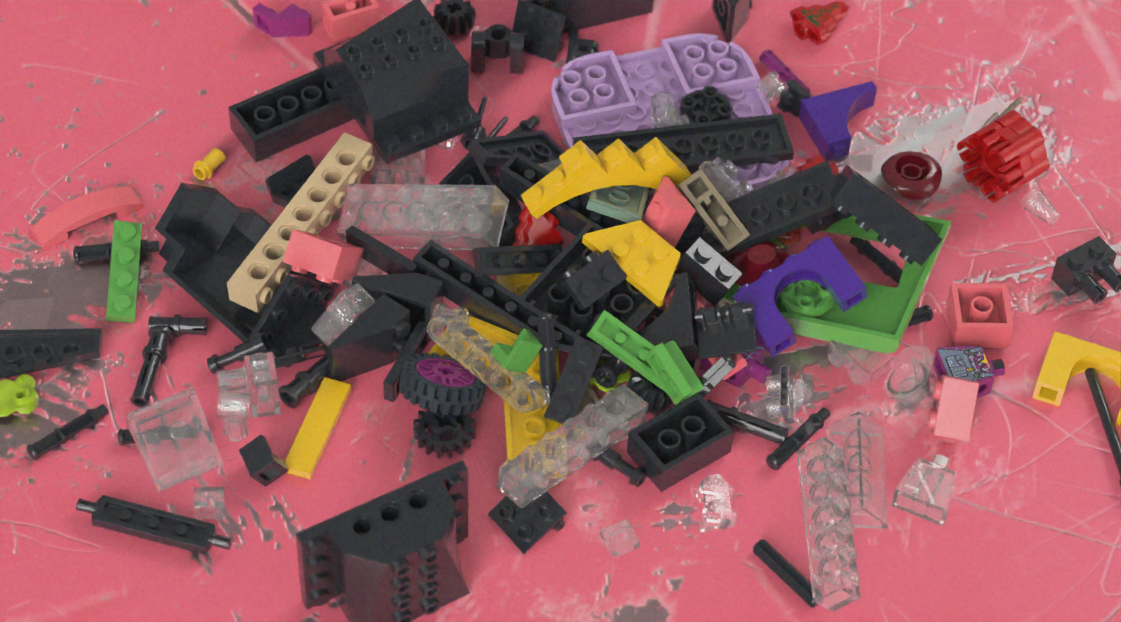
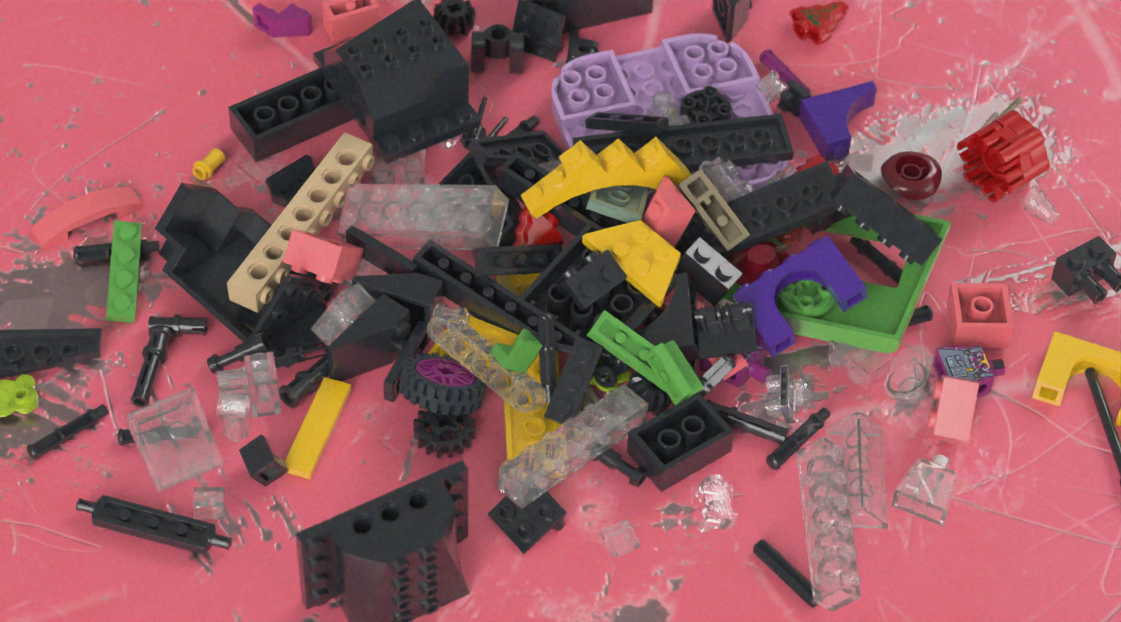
(627, 122): none -> black tile

